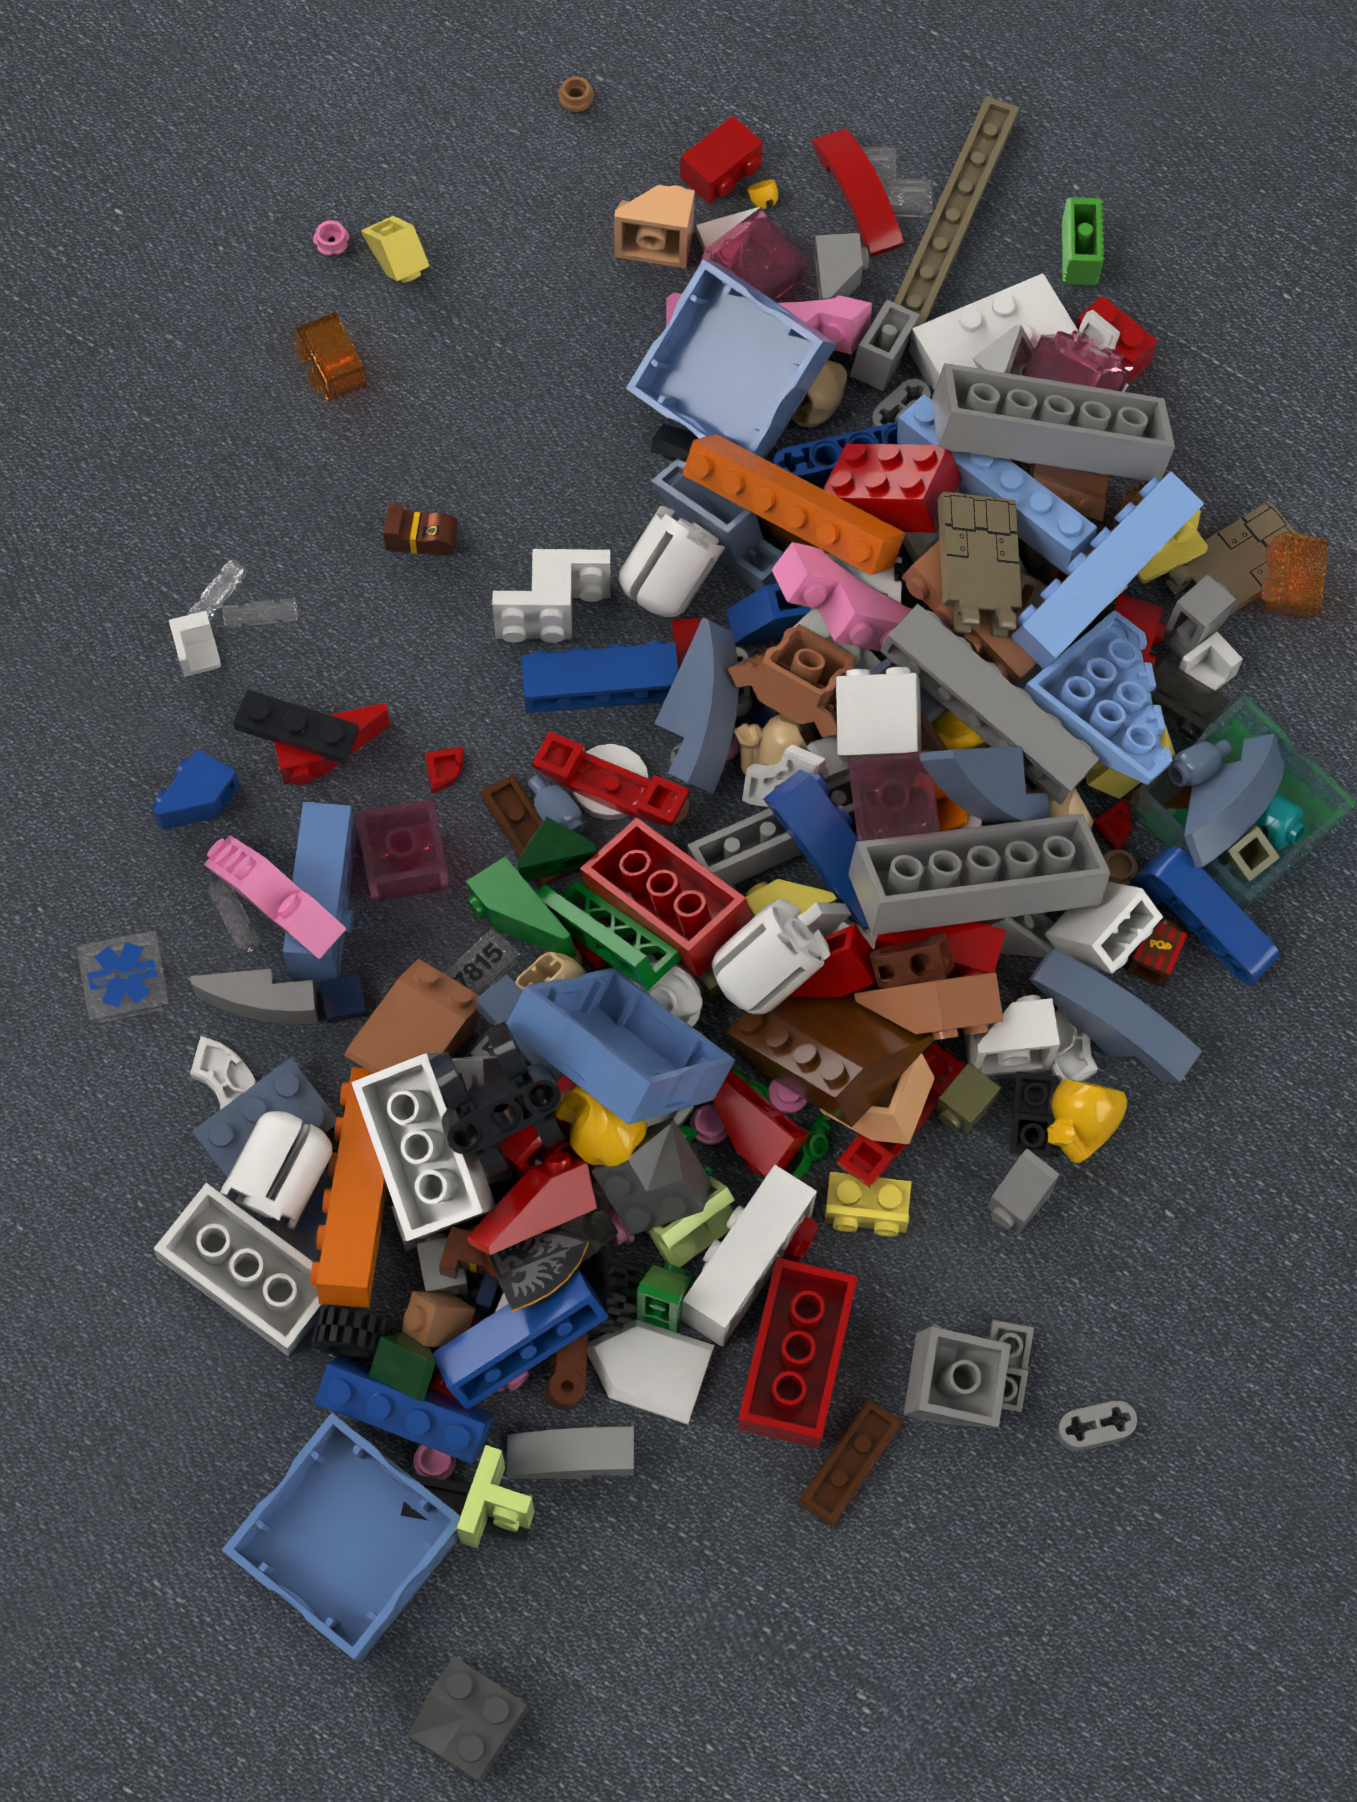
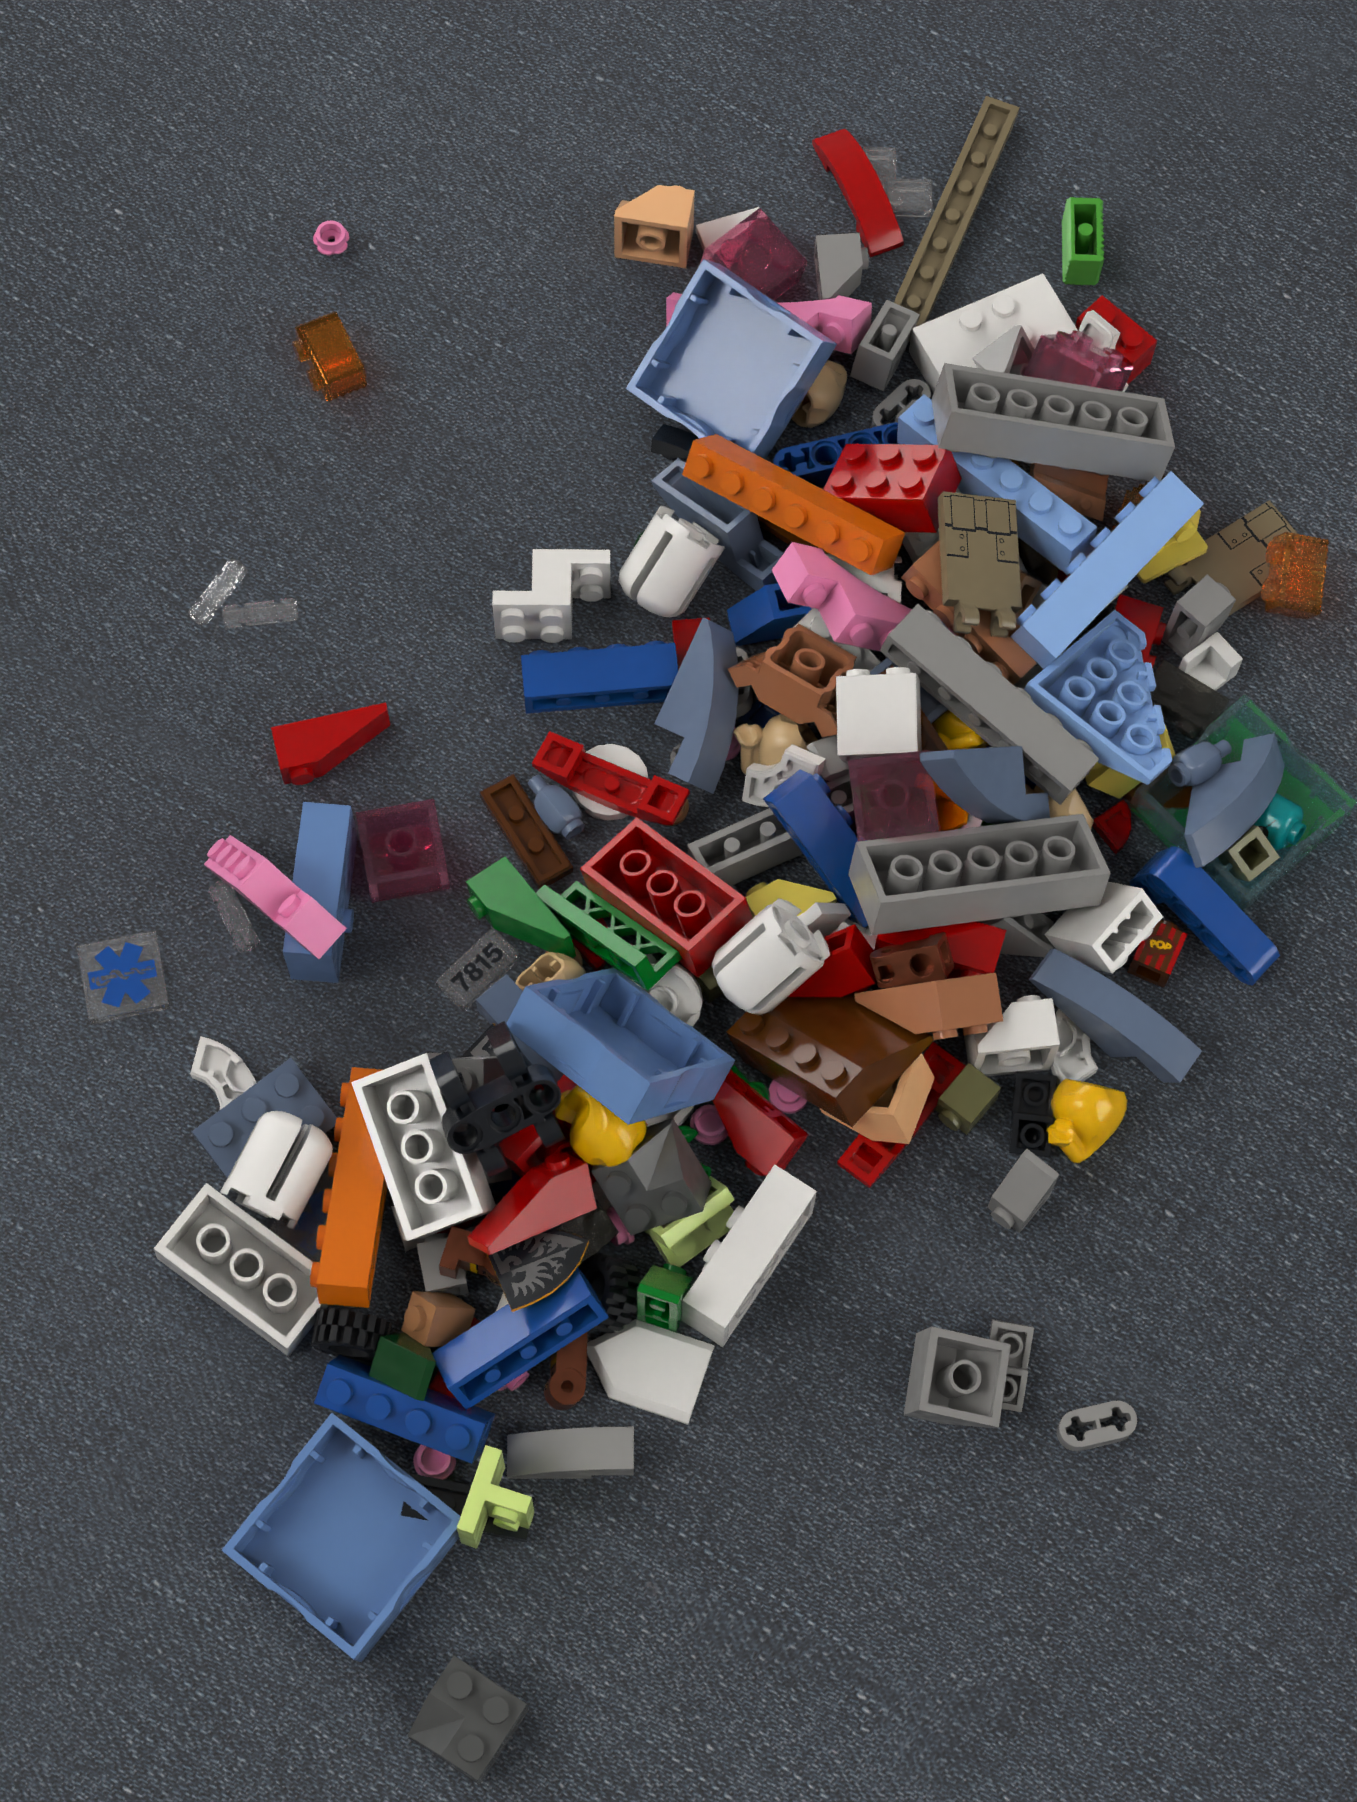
(195, 643): white panel -> none
(198, 792): blue slope -> none
(258, 996): light grey slope -> none
(296, 726): black plate -> none
(343, 998): dark blue tile -> none
(396, 248): light yellow slope -> none
(416, 1017): nougat slope -> none
(419, 531): copper leg -> none
(444, 767): red tile -> none
(487, 1297): dark blue tile -> none
(554, 852): dark green slope -> none
(575, 86): medium nougat plate -> none
(721, 160): red brick -> none
(763, 192): yellow hinge -> none
(797, 1353): red brick -> none
(801, 1240): red tile -> none
(814, 1146): green piece -> none
(850, 1463): reddish brown tile -> none
(878, 1208): light yellow bracket -> none
(1121, 866): medium nougat plate -> none

